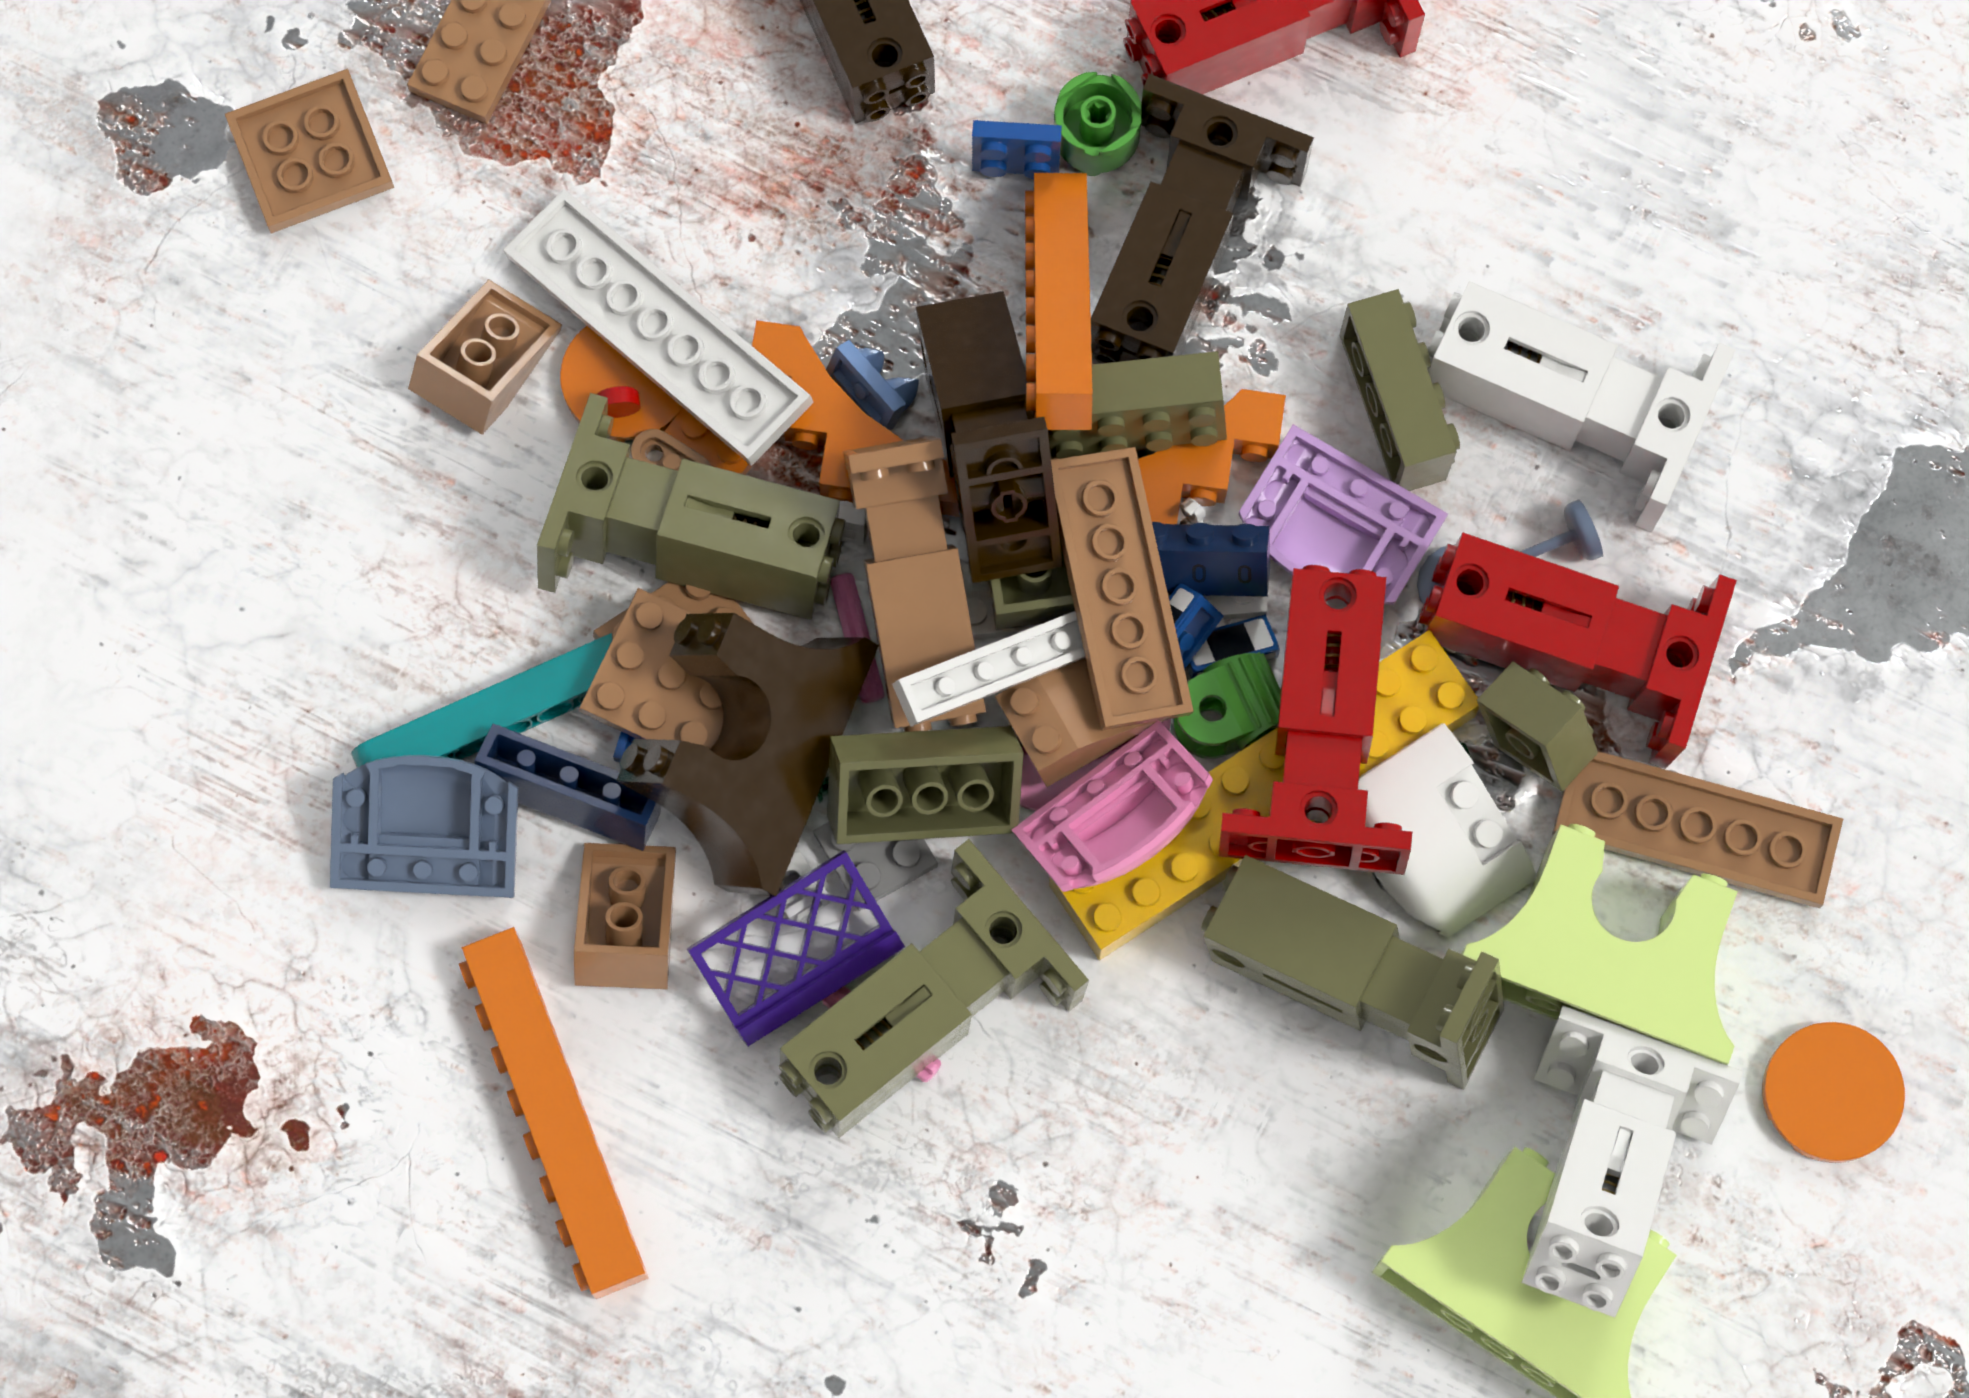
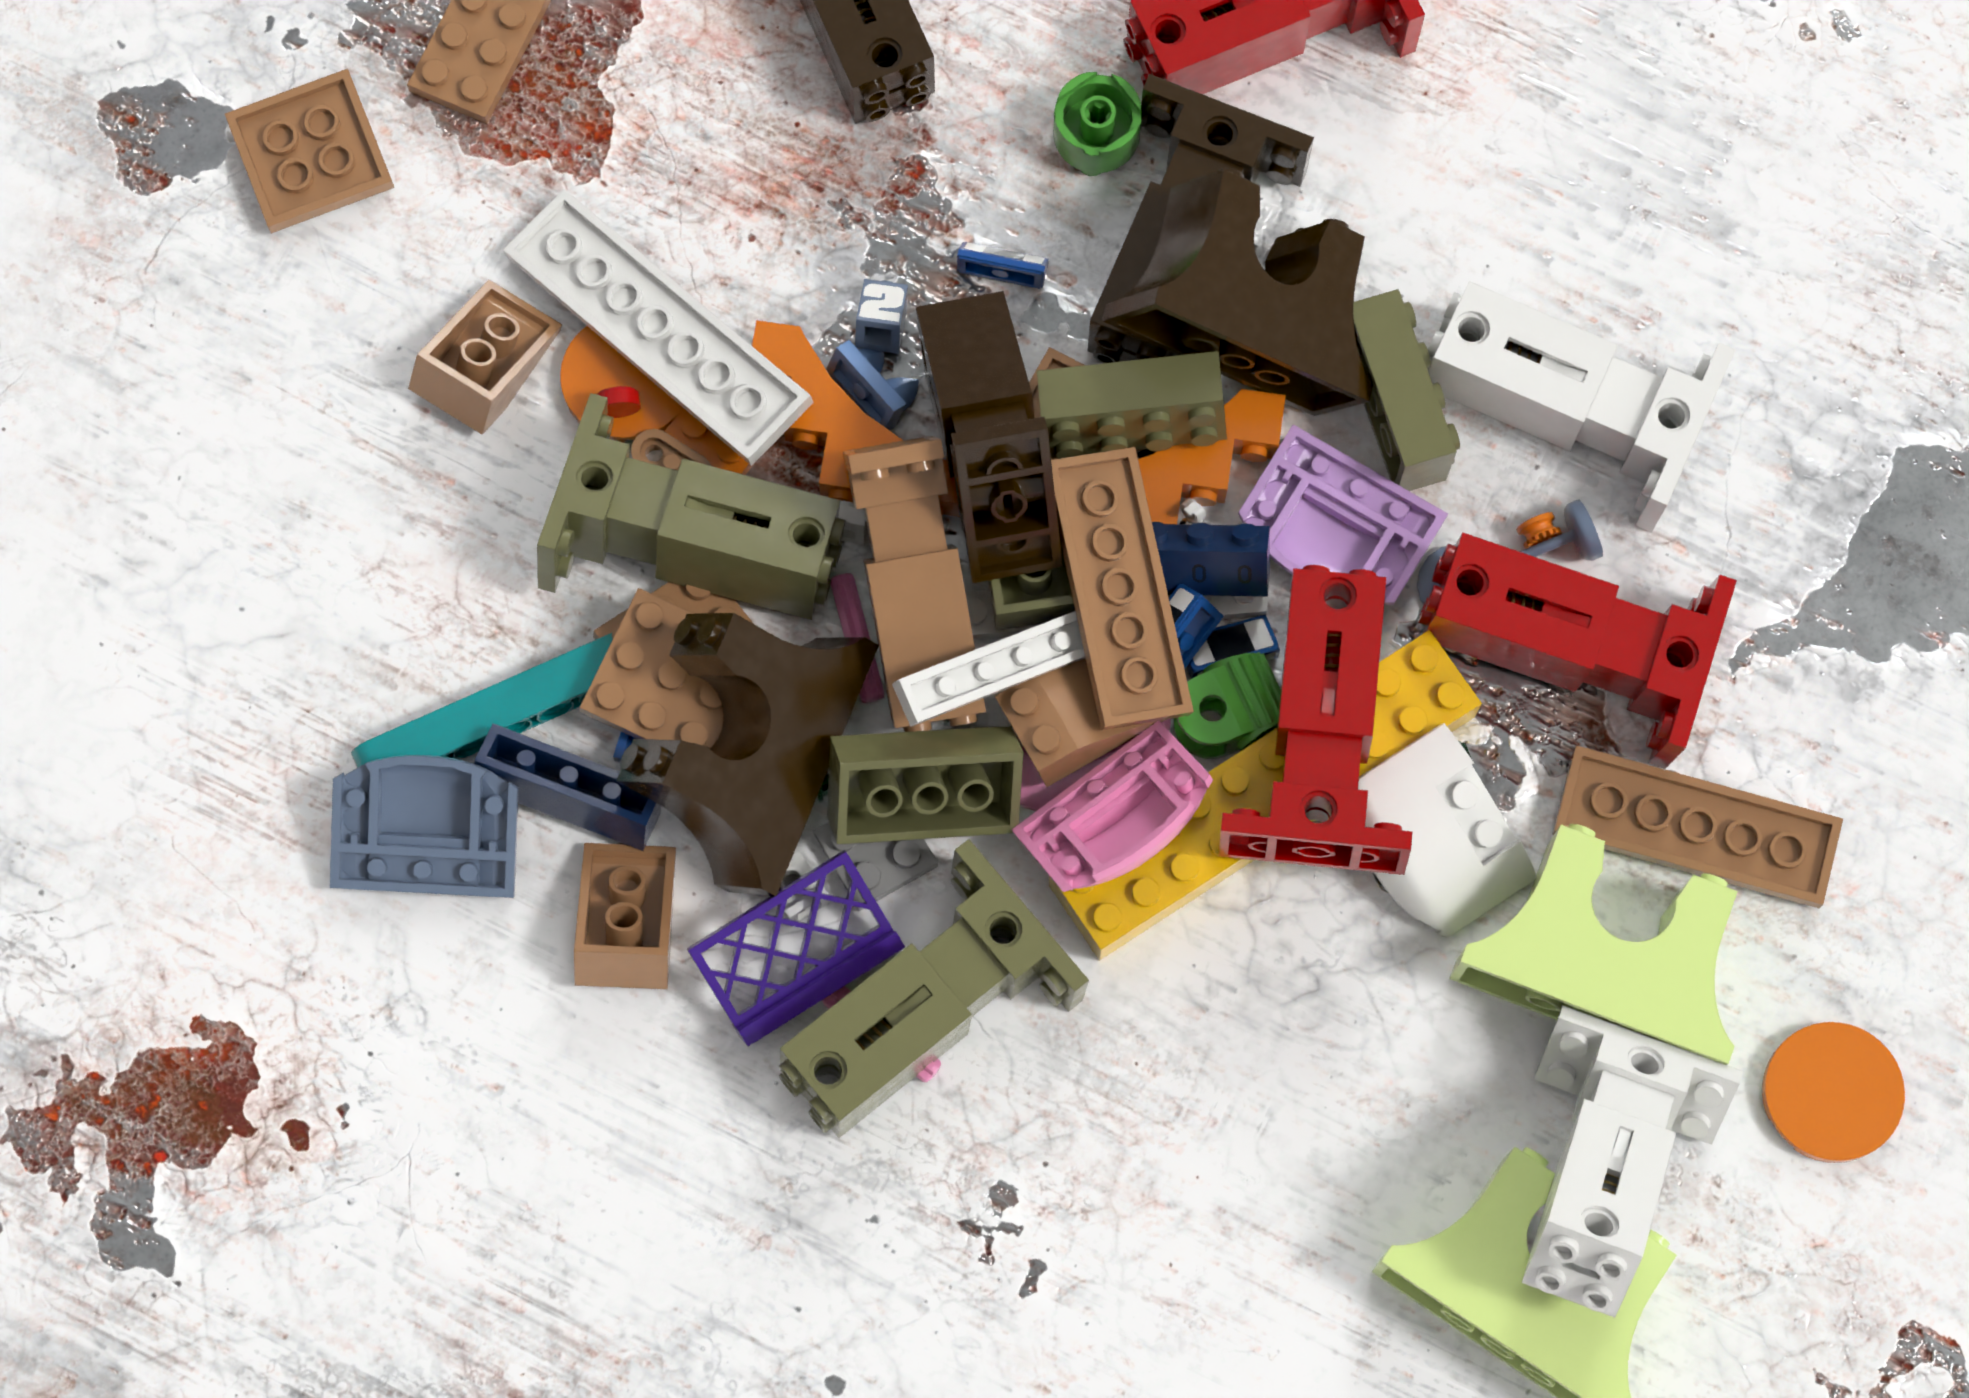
(554, 1113): orange brick -> none
(881, 315): none -> sand blue brick
(1002, 265): none -> blue slope
(1015, 148): blue plate -> none
(1060, 311): orange brick -> none
(1272, 327): none -> dark brown piece
(1354, 966): olive brick -> none
(1538, 529): none -> orange bush
(1538, 725): olive brick -> none

